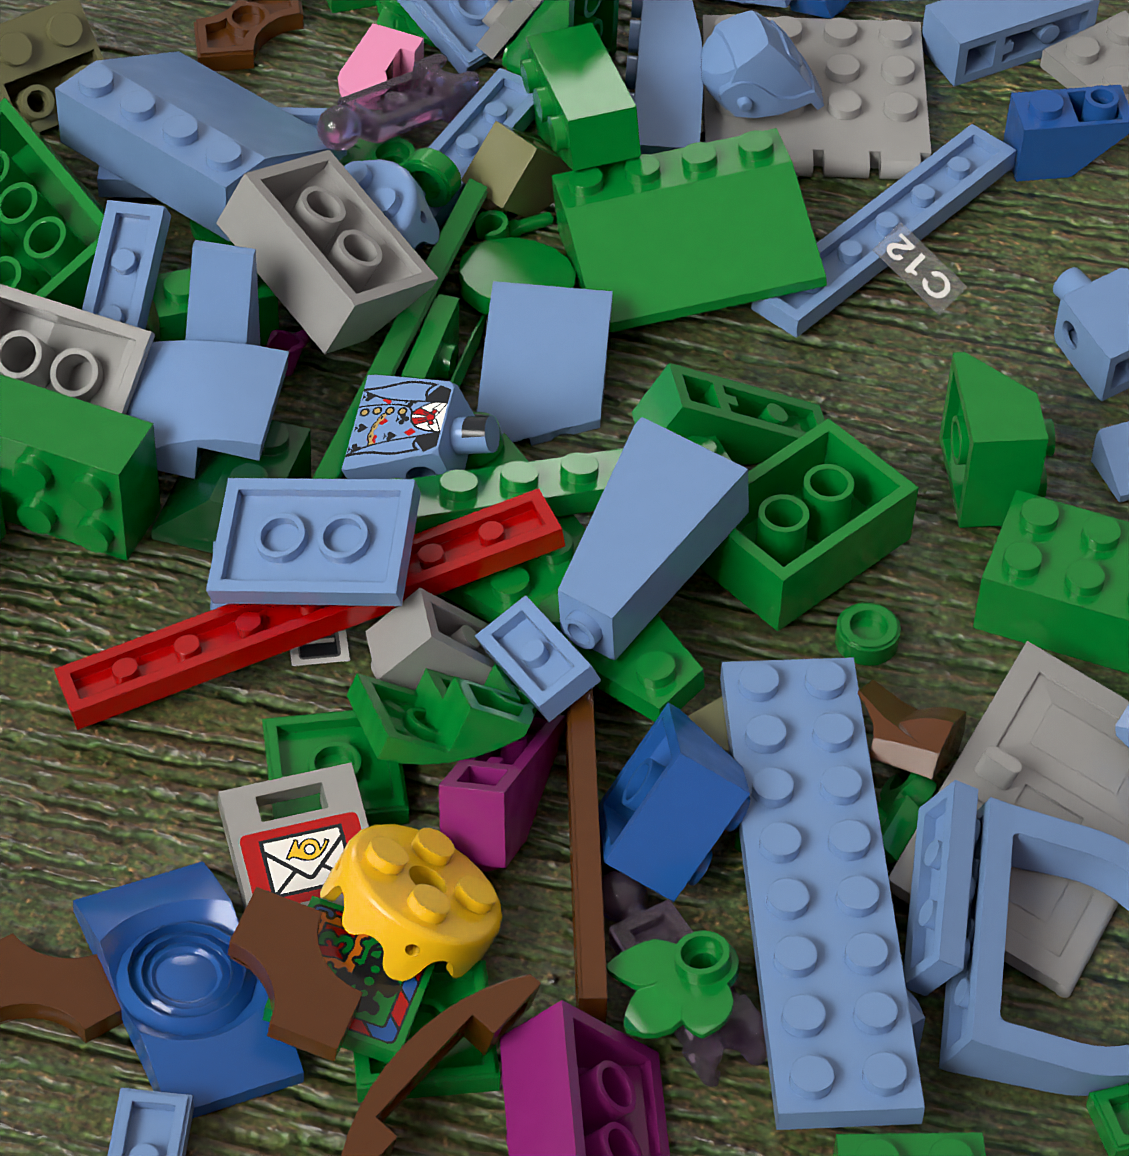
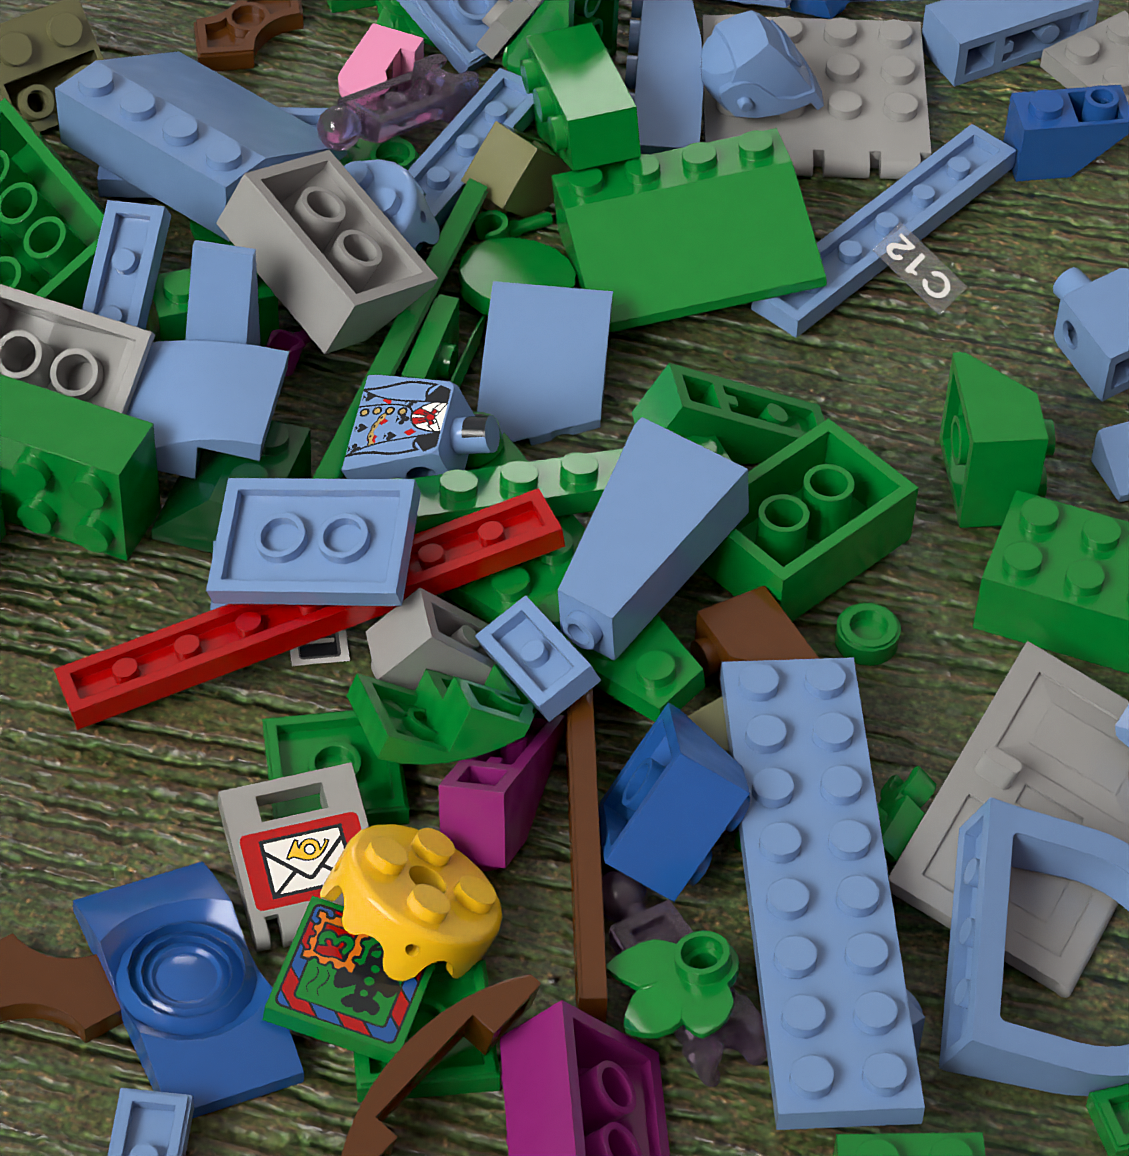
(306, 997): reddish brown tile -> none
(435, 175): green tile -> none
(746, 630): none -> reddish brown slope
(910, 737): reddish brown slope -> none
(941, 888): medium blue plate -> none

